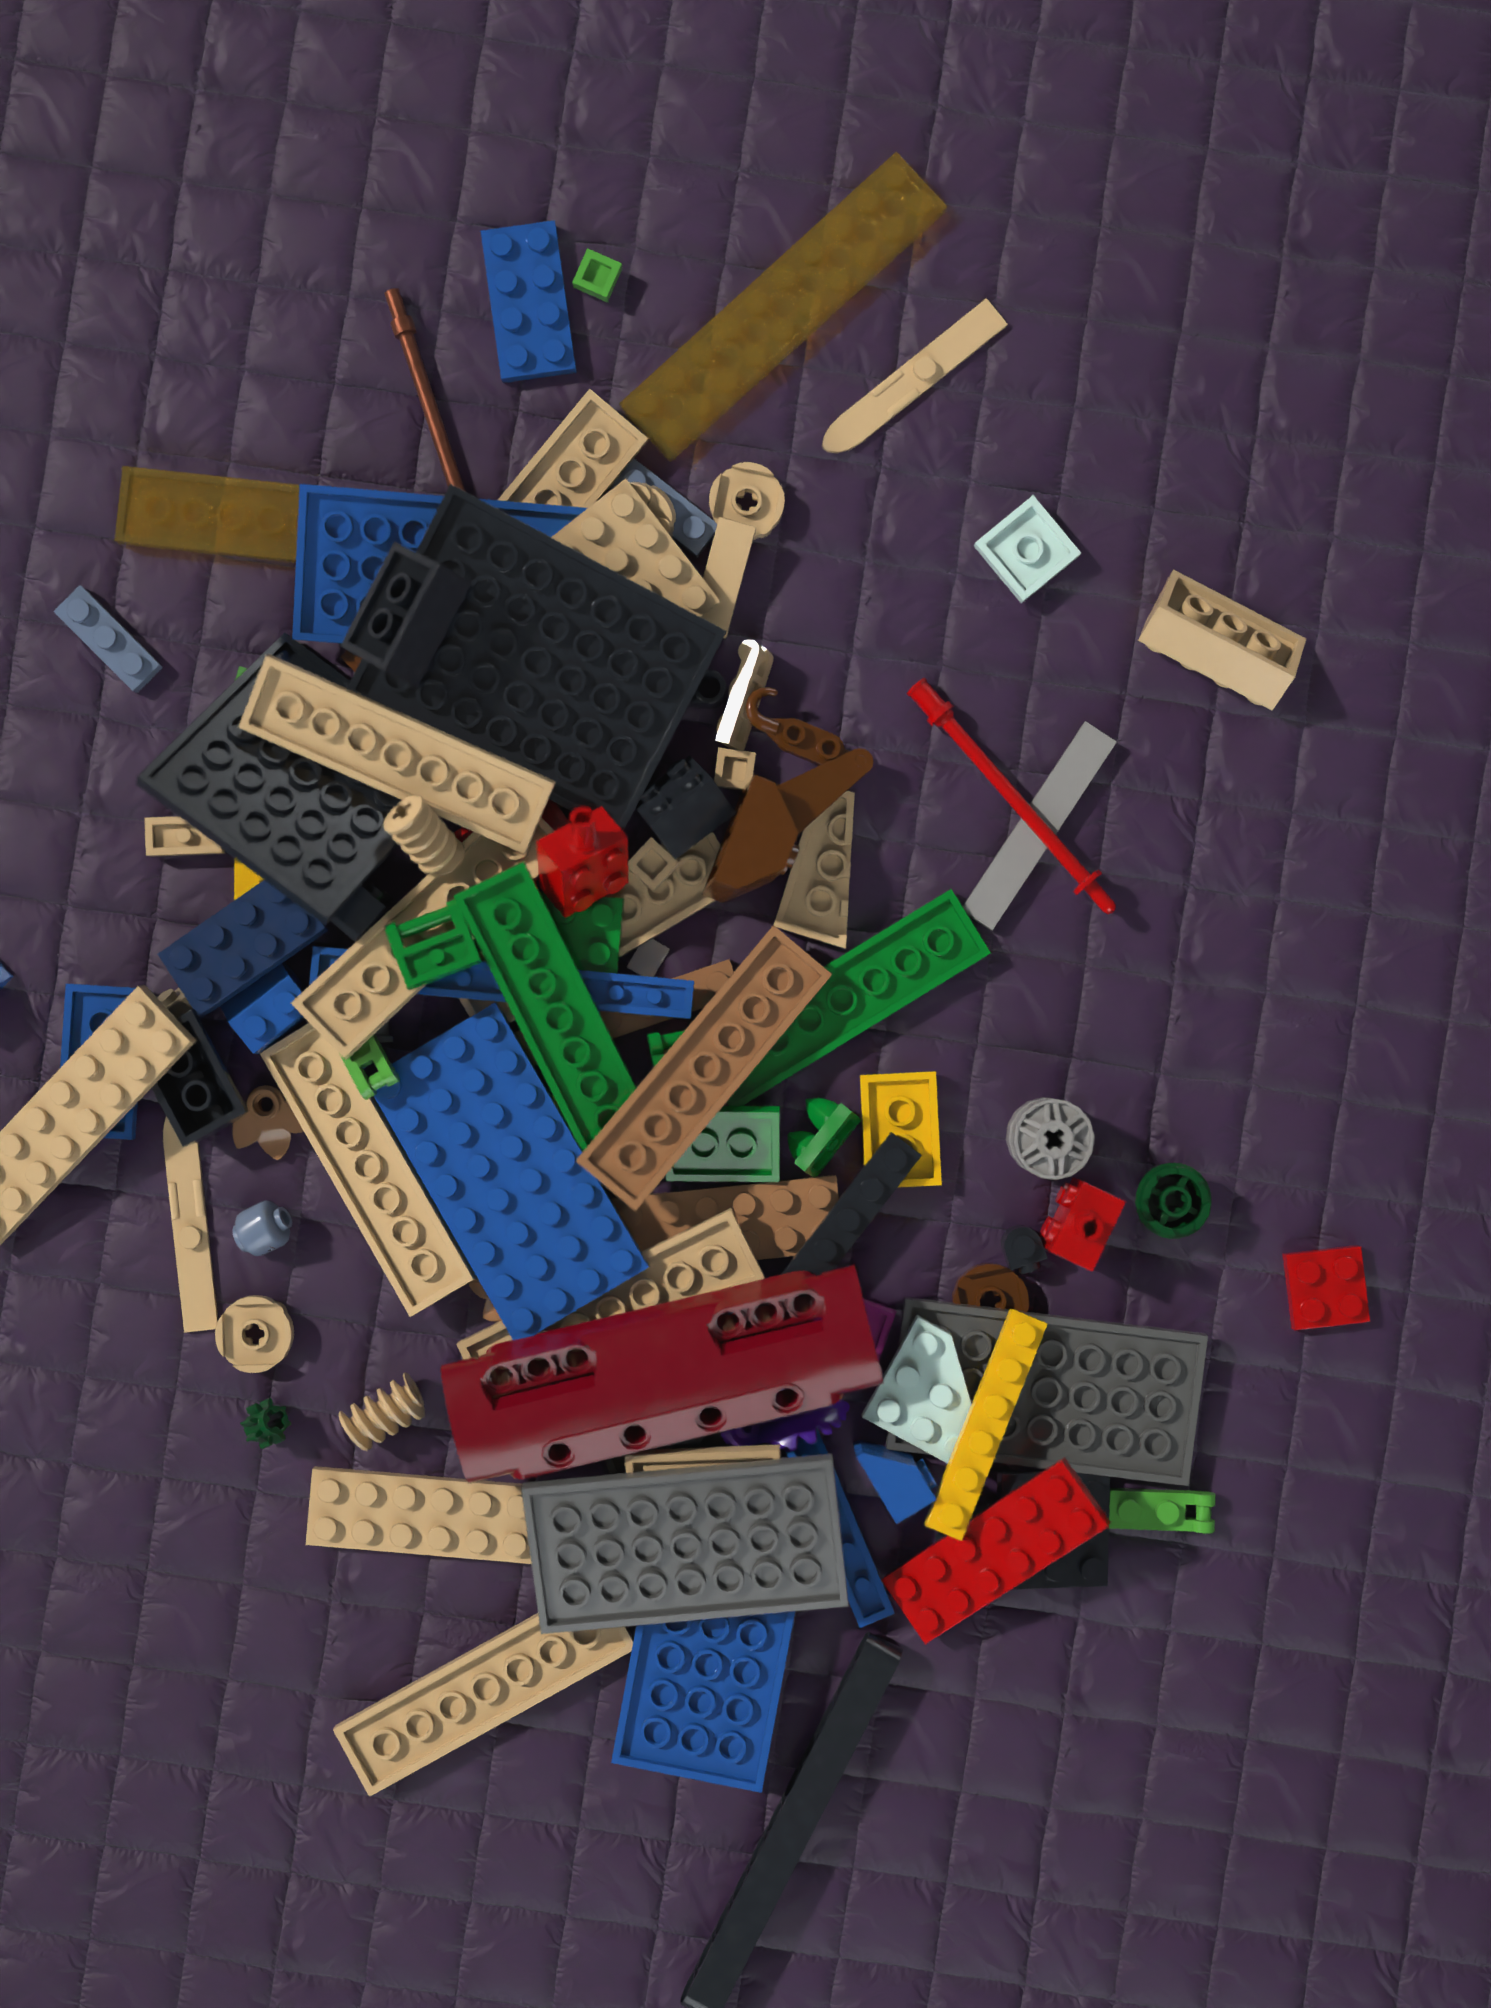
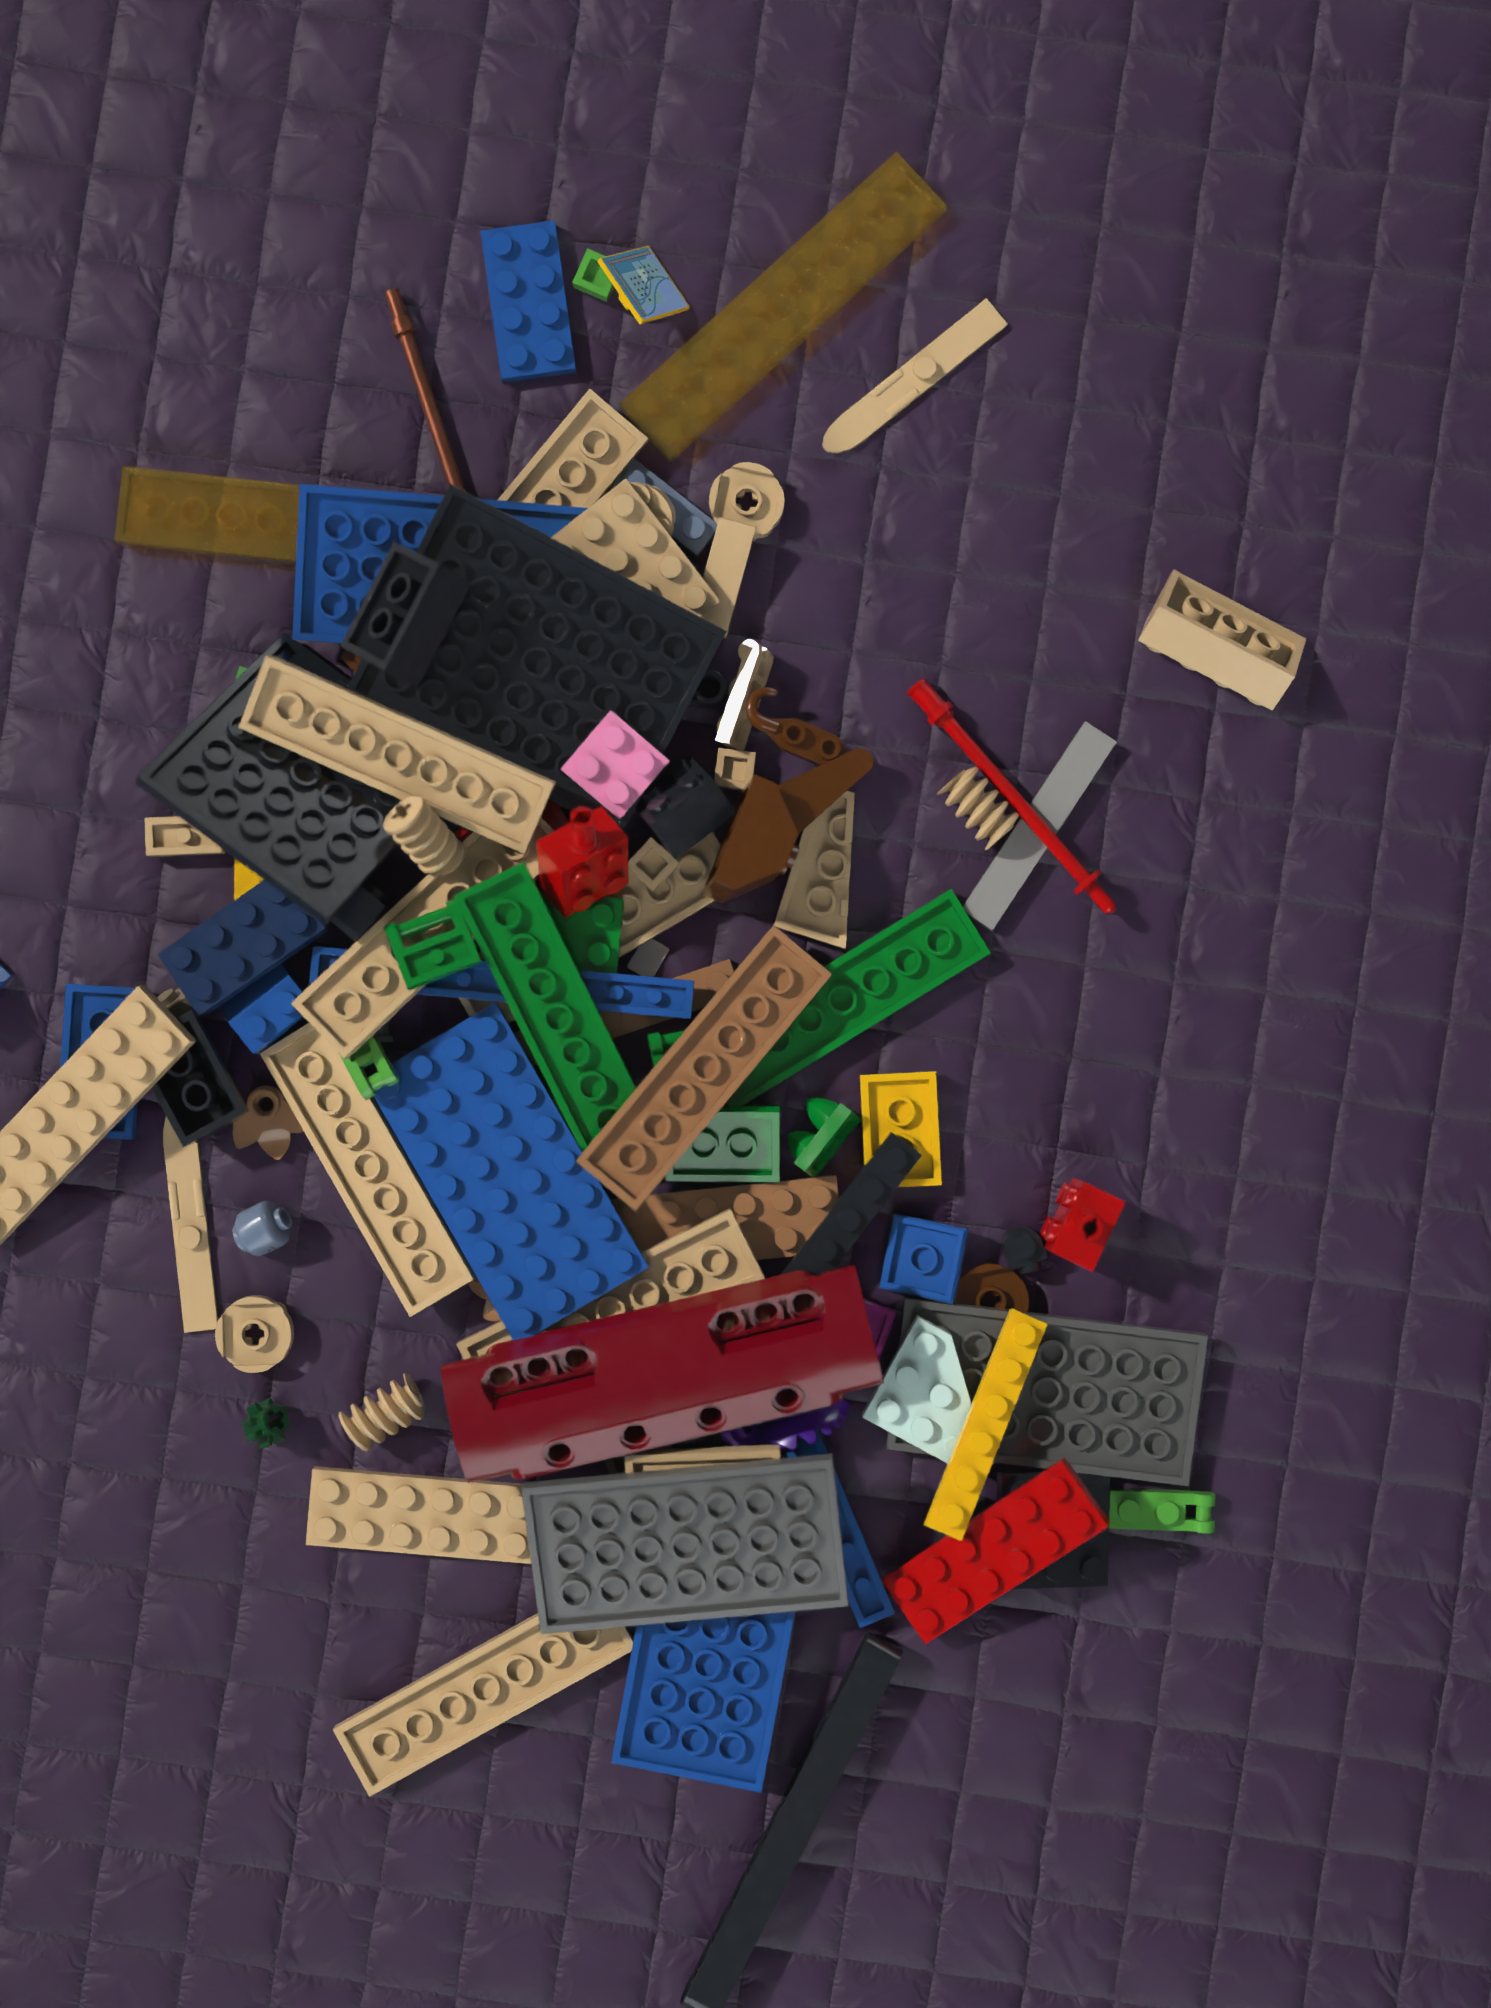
(108, 639): sand blue plate -> none
(615, 764): none -> bright pink plate
(643, 284): none -> piece
(897, 1477): blue slope -> none
(924, 1258): none -> blue tile
(979, 806): none -> tan piece
(1027, 549): light aqua plate -> none
(1027, 1138): light grey wheel -> none
(1173, 1200): dark green cone -> none
(1326, 1287): red plate -> none

